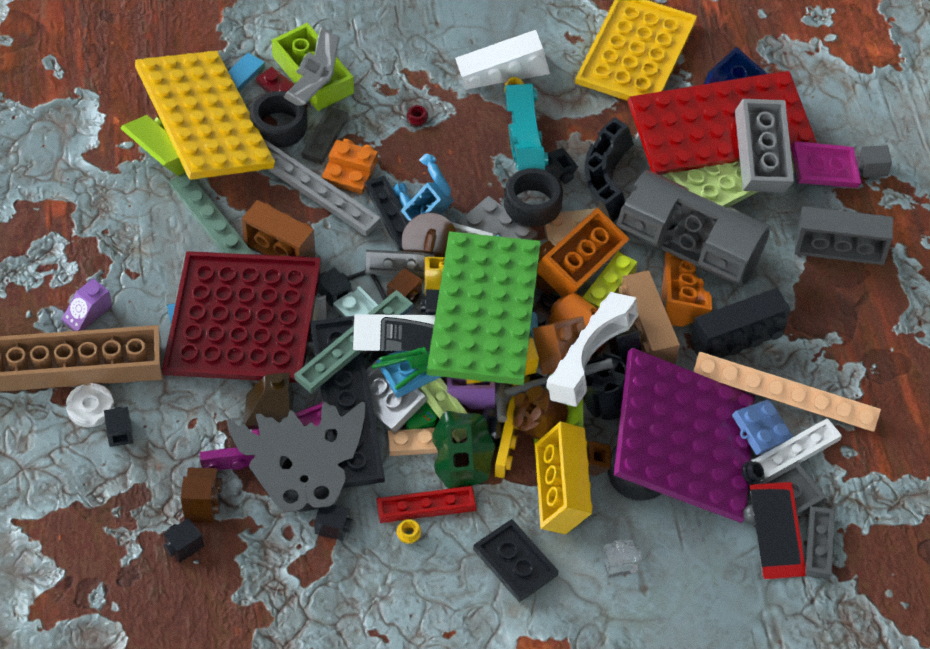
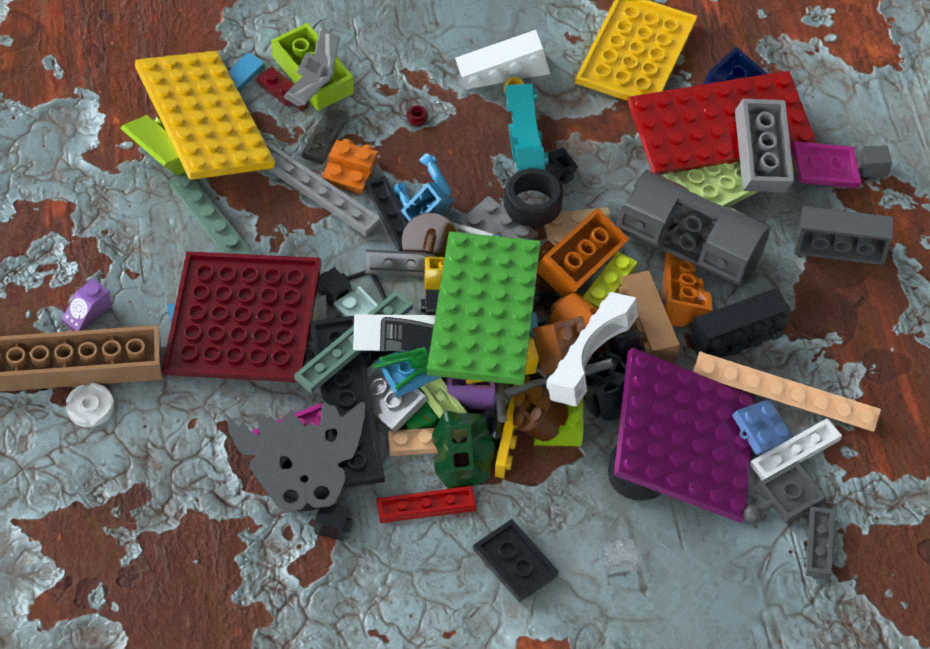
(118, 426): black brick -> none
(182, 540): black brick -> none
(200, 494): reddish brown brick -> none
(225, 459): magenta plate -> none
(270, 397): dark brown slope -> none
(276, 232): dark orange brick -> none
(279, 135): black tyre -> none
(407, 284): reddish brown brick -> none
(408, 525): yellow plate -> none
(563, 478): yellow brick -> none
(598, 457): reddish brown brick -> none
(600, 164): black brick -> none
(752, 472): black plate -> none
(777, 530): black sticker -> none

